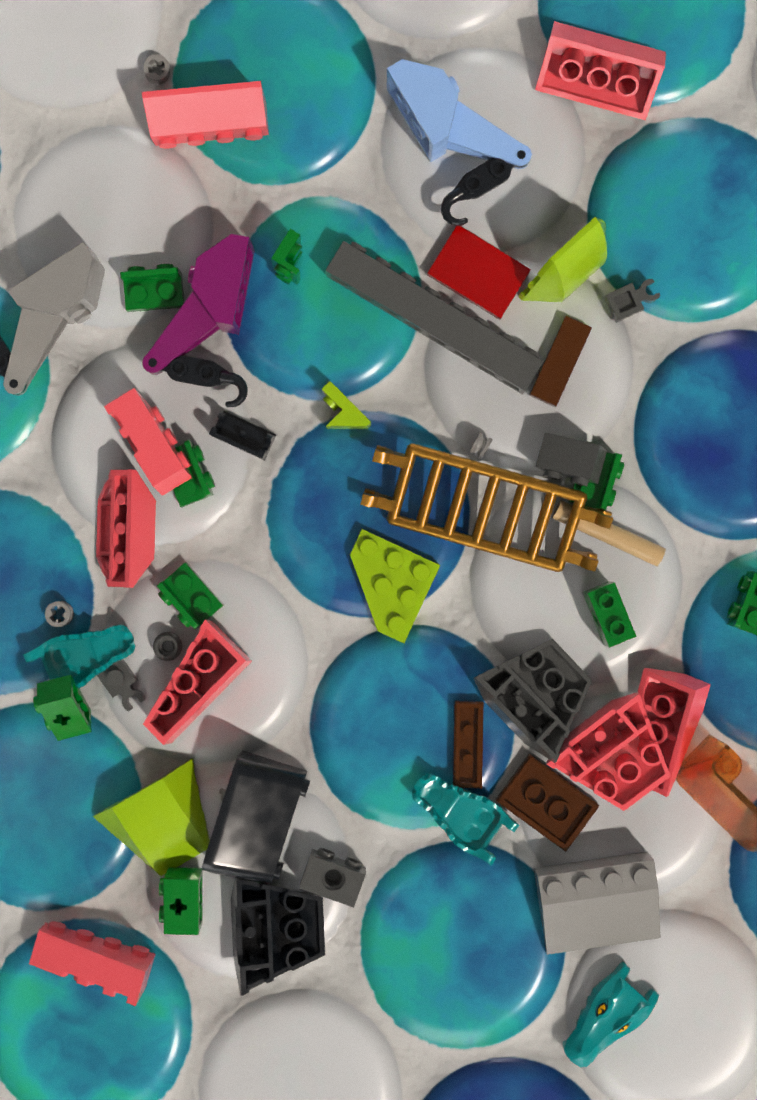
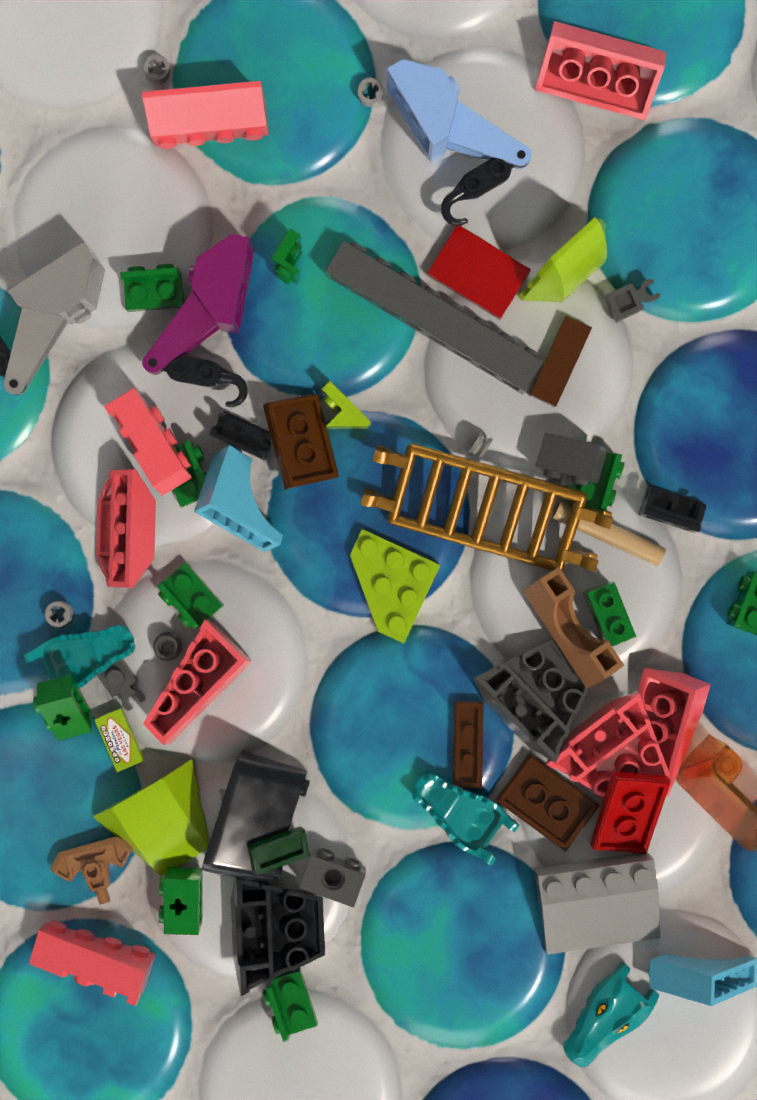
(93, 863): none -> medium nougat piece
(119, 739): none -> tile
(229, 500): none -> medium azure arch
(278, 850): none -> dark green tile
(290, 1004): none -> green bracket
(300, 441): none -> reddish brown tile
(362, 89): none -> light grey bush
(553, 602): none -> medium nougat arch
(629, 812): none -> red tile
(672, 509): none -> black hinge
(702, 979): none -> medium azure arch

